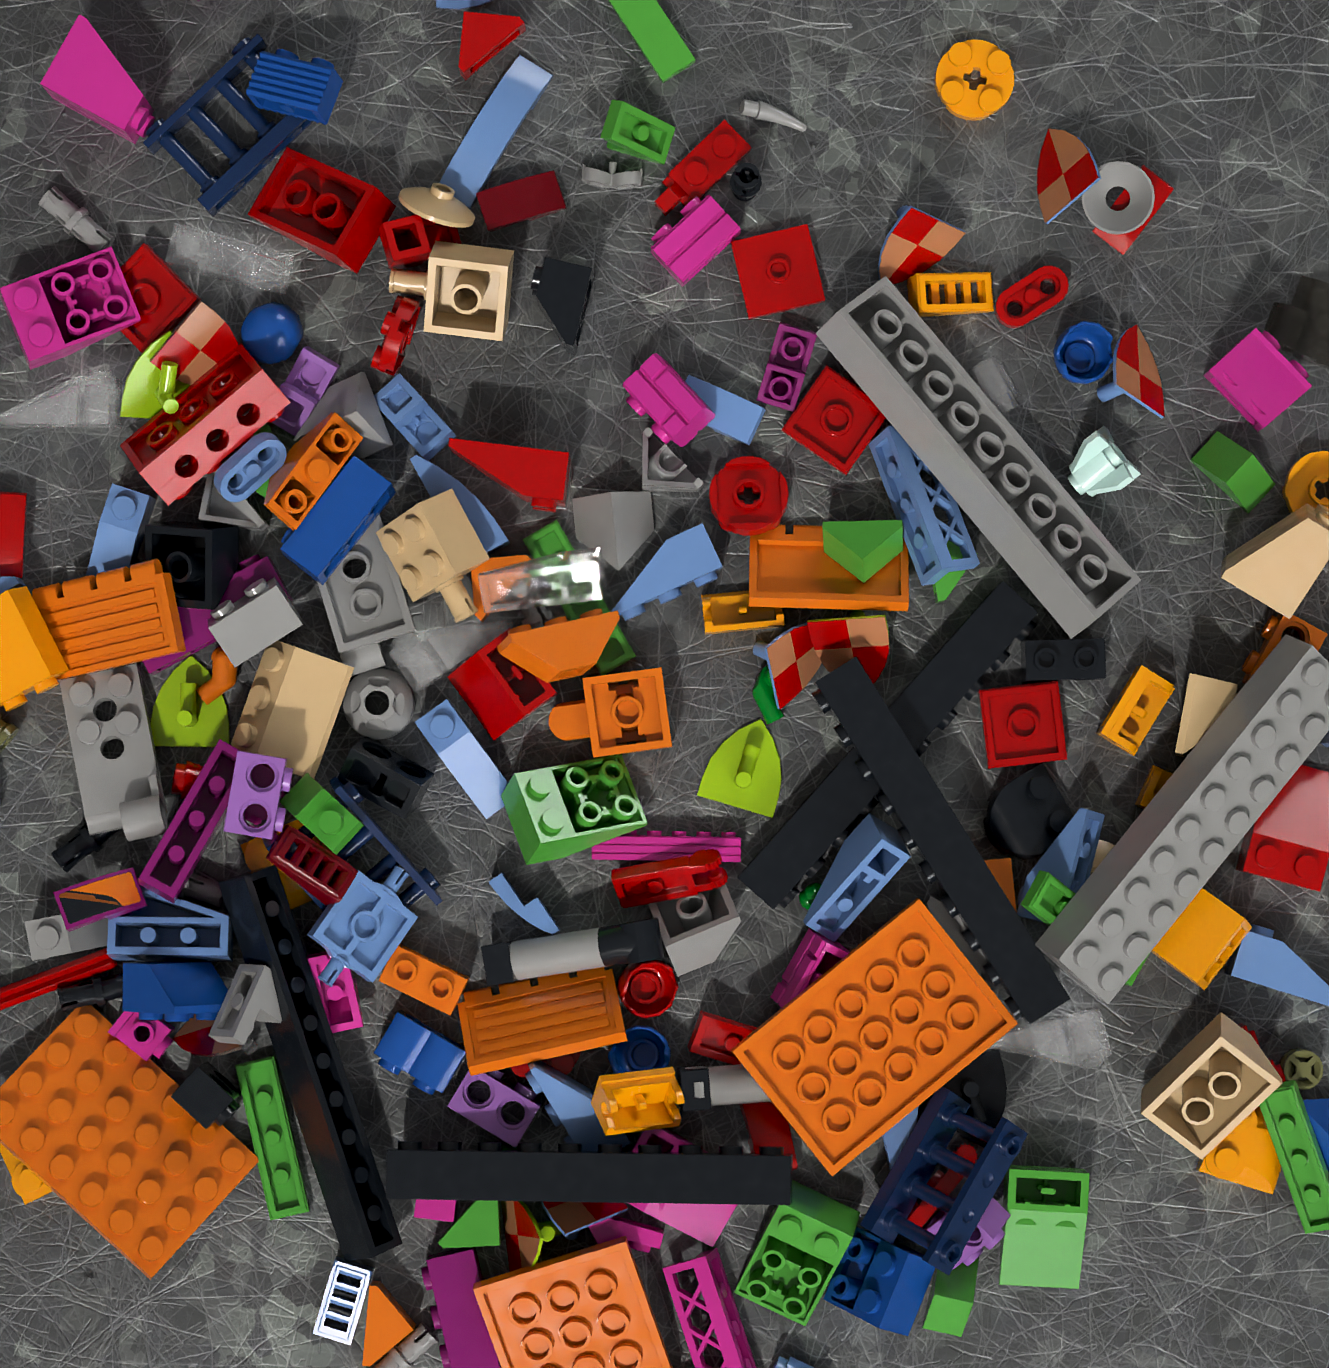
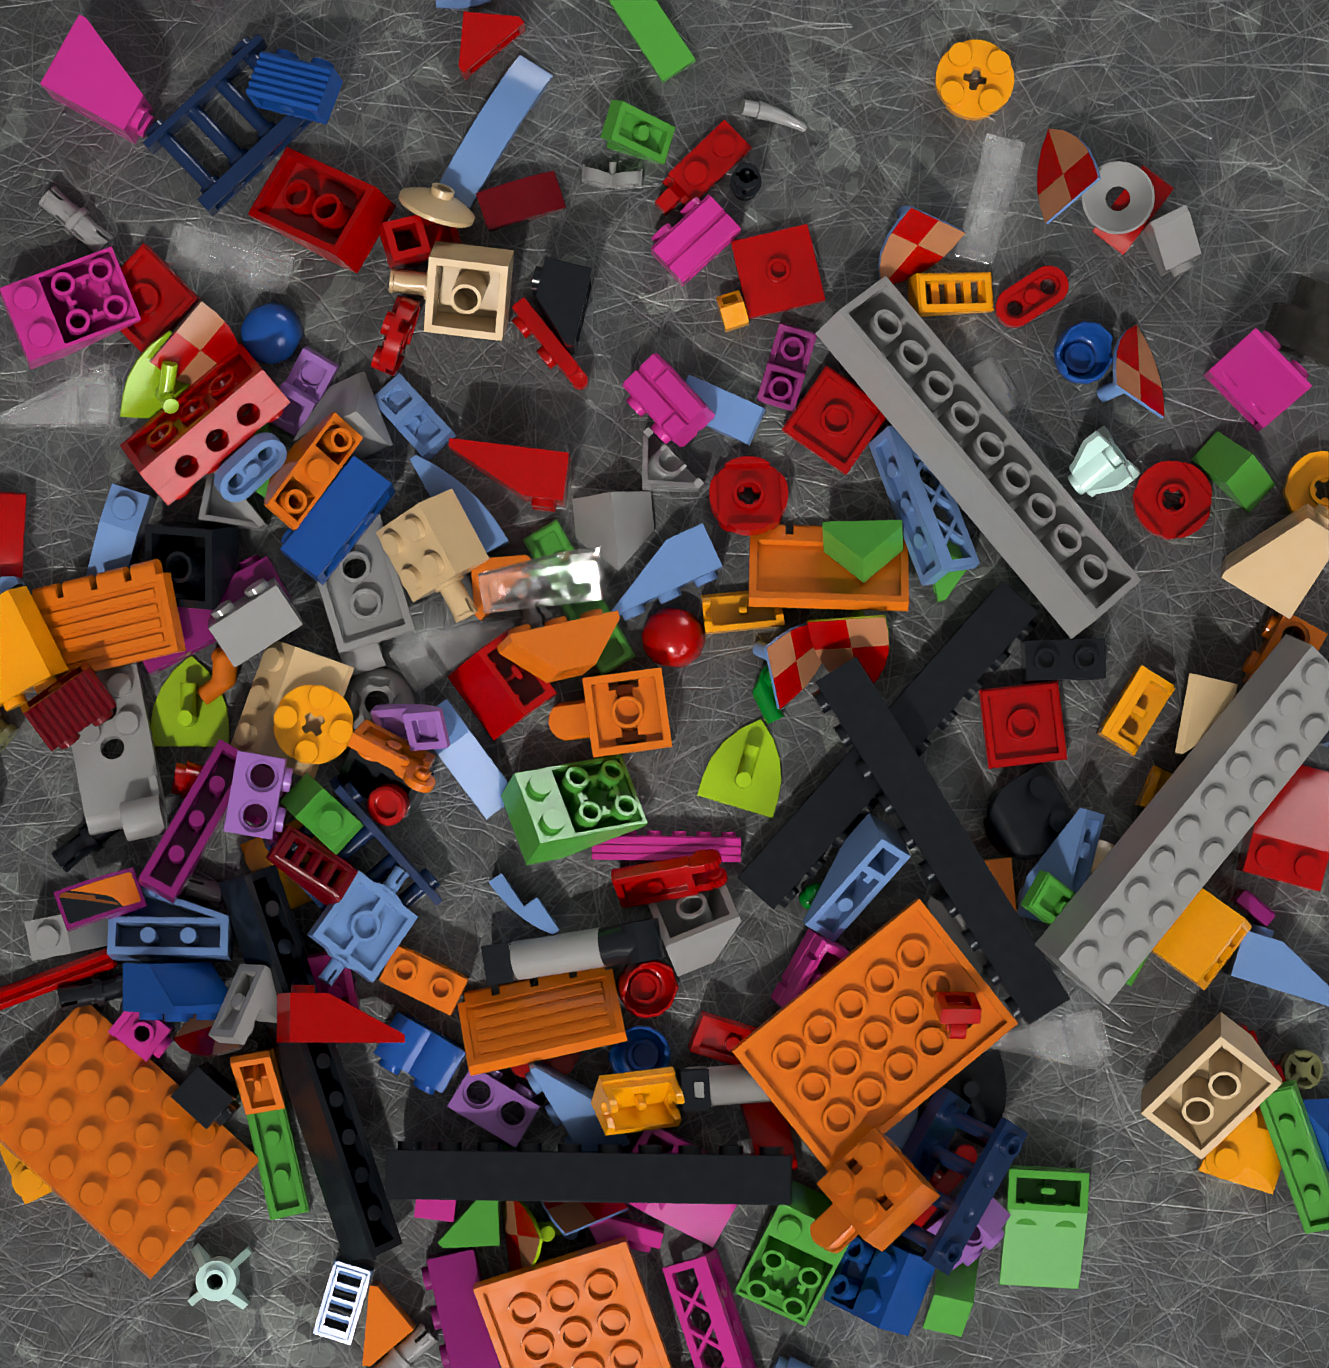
(69, 707): none -> dark red brick
(223, 1267): none -> light aqua brick
(258, 1080): none -> orange slope
(306, 746): none -> light orange plate
(327, 1019): none -> red slope
(388, 804): none -> red tile
(394, 752): none -> orange hinge
(416, 723): none -> medium lavender slope
(551, 349): none -> red hinge
(673, 637): none -> red hair
(732, 311): none -> light orange piece
(872, 1195): none -> orange brick
(957, 1011): none -> red tile
(989, 198): none -> clear slope
(1172, 242): none -> light grey slope
(1194, 503): none -> red plate
(1253, 907): none -> magenta tile

